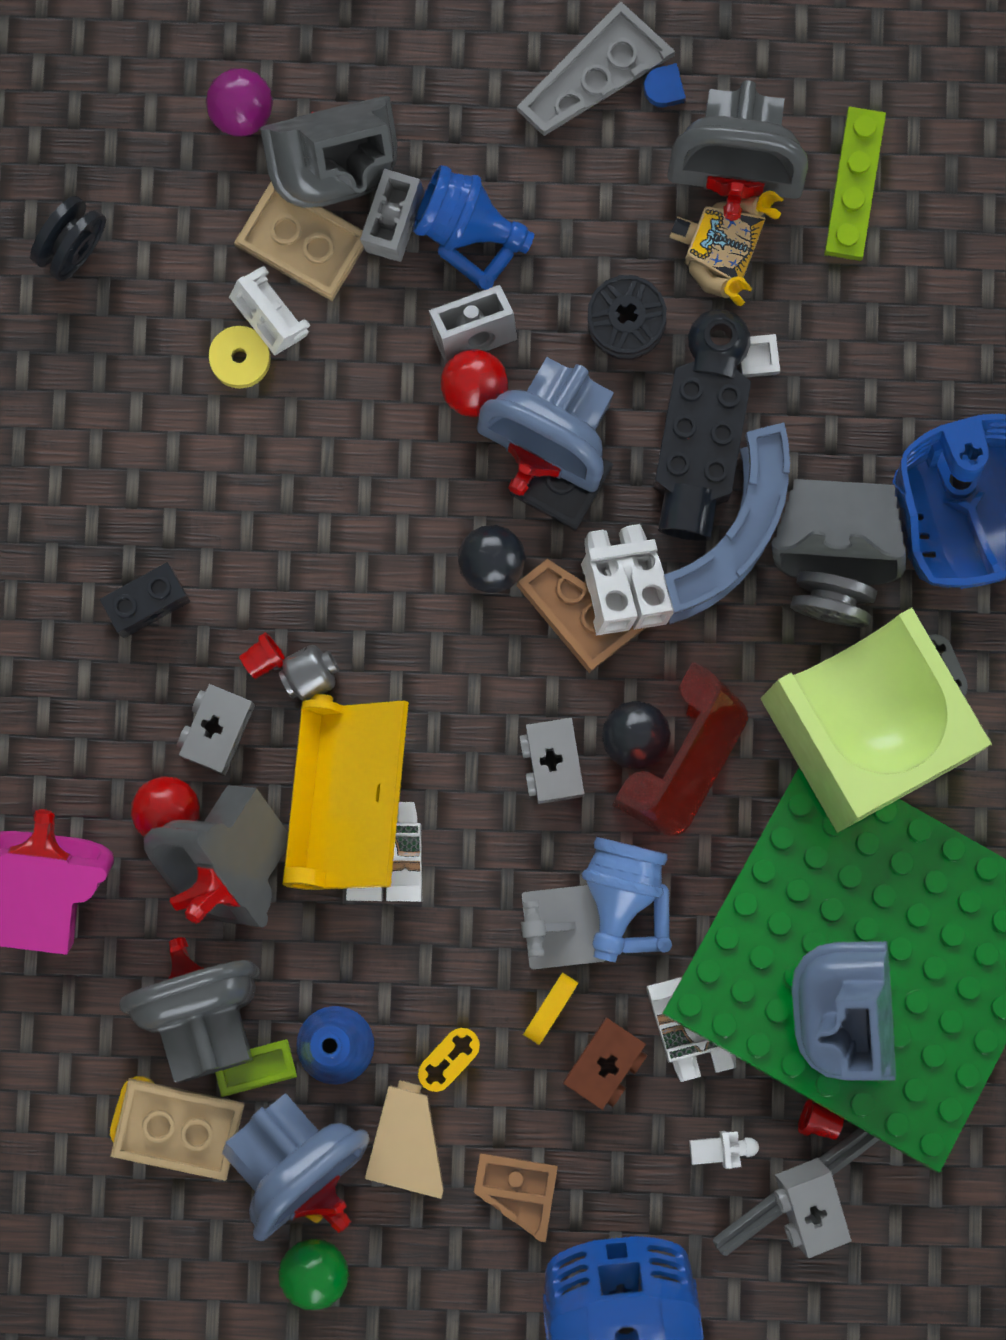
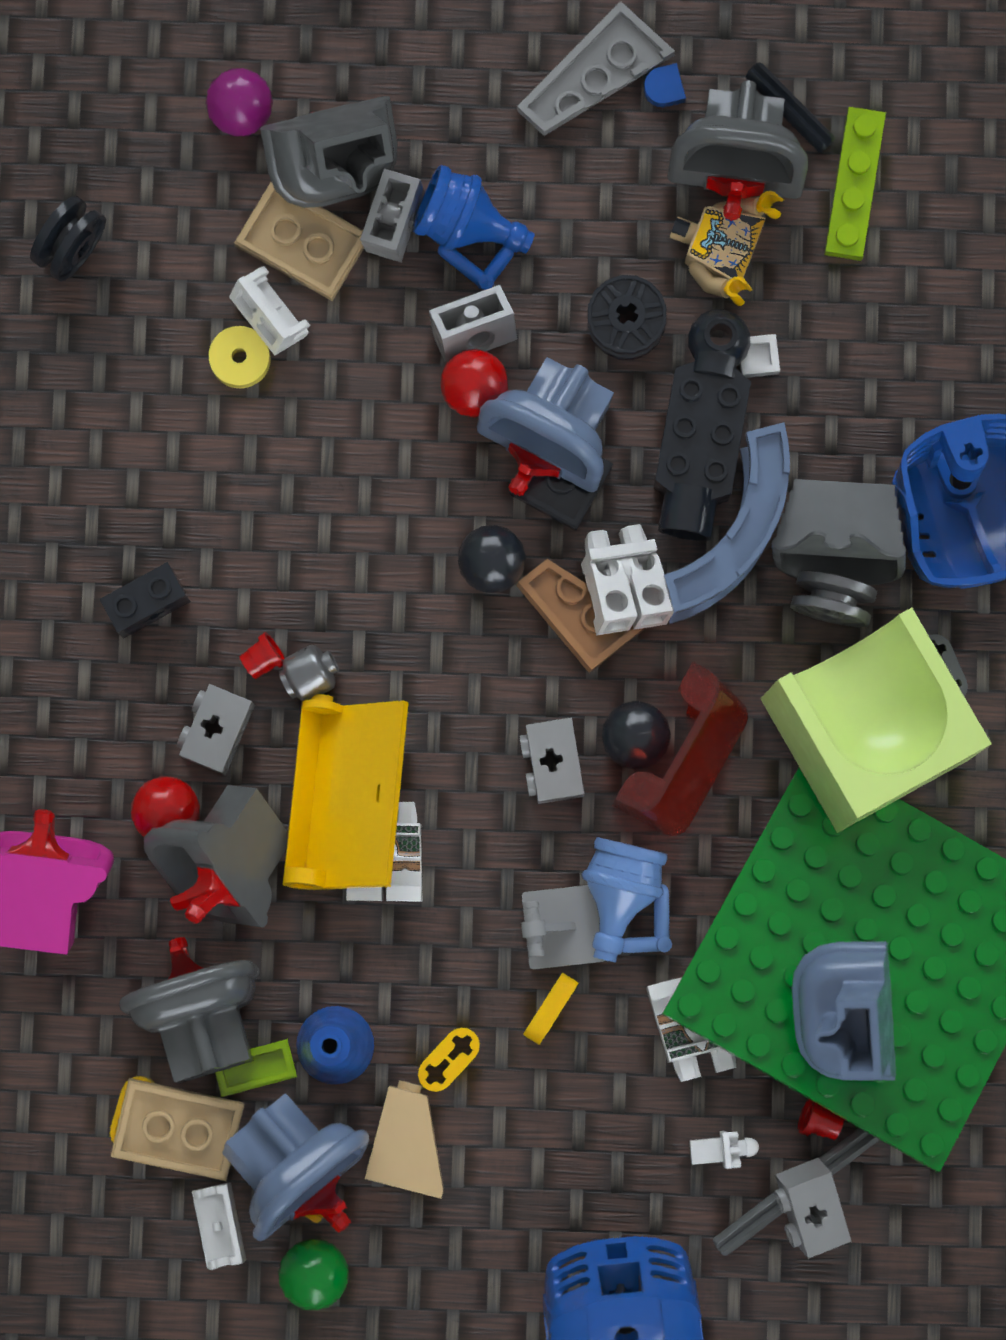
(219, 1226): none -> white hinge
(518, 1190): medium nougat wing -> none
(607, 1041): copper brick -> none
(793, 109): none -> black axle

